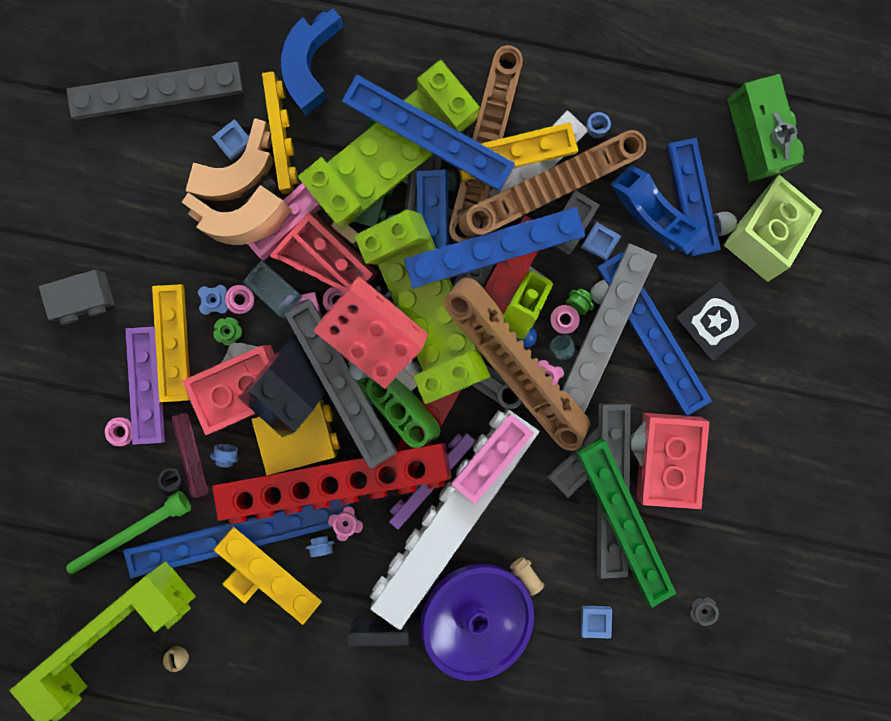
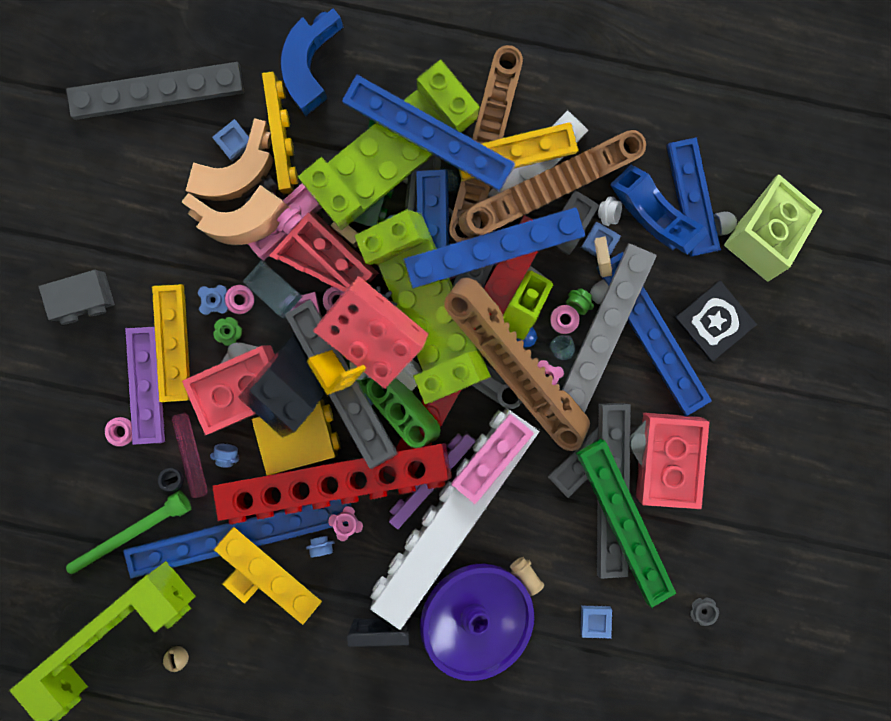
(289, 220): none -> bright pink plate
(331, 372): none -> yellow bracket
(596, 120): medium blue hinge -> none
(603, 257): none -> tan tile
(610, 211): none -> white plate
(765, 128): bright green piece -> none

